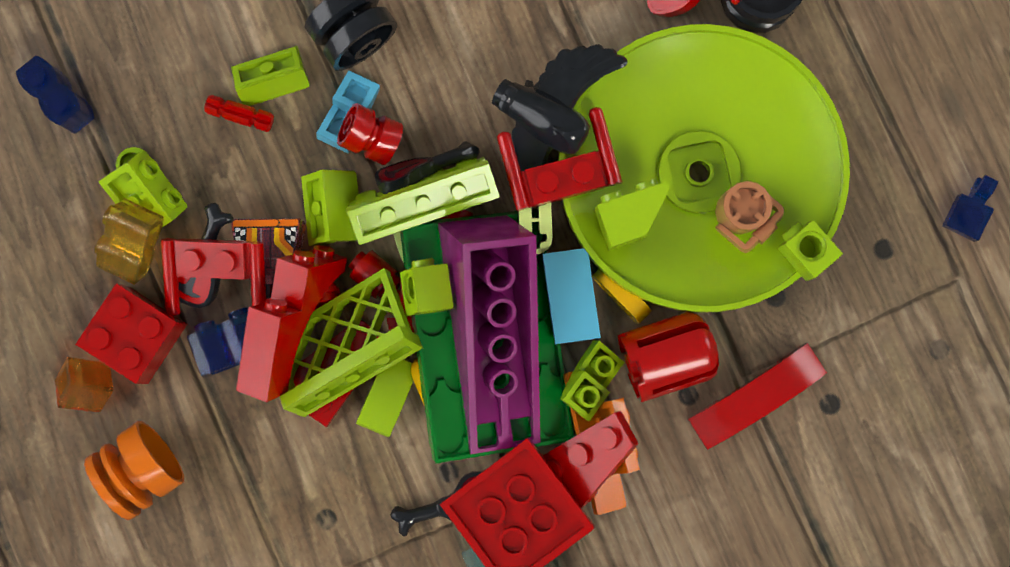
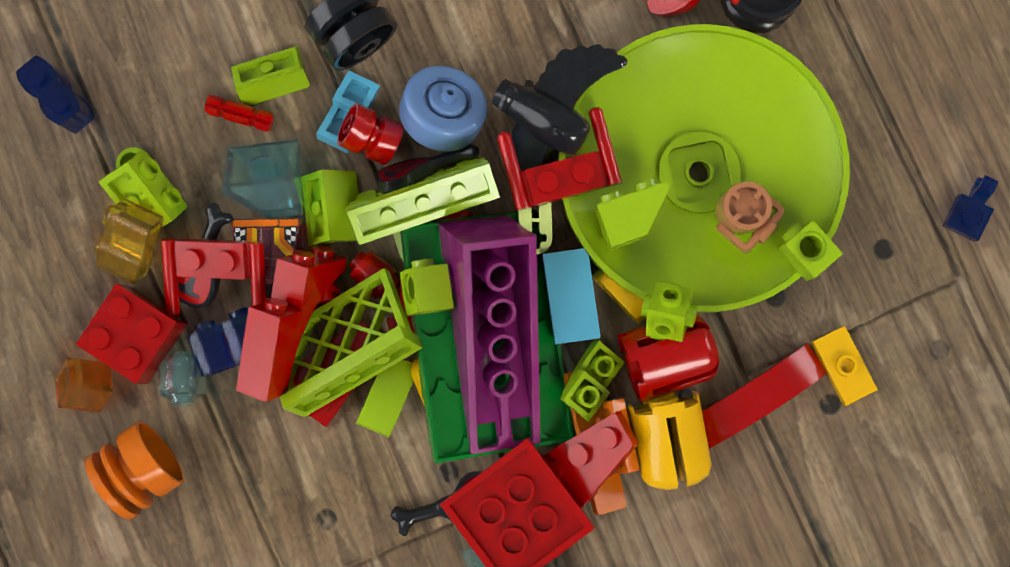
(180, 379): none -> clear light blue head
(266, 178): none -> clear light blue slope
(443, 108): none -> medium blue wheel
(669, 311): none -> lime brick
(687, 438): none -> yellow cylinder
(844, 365): none -> yellow plate

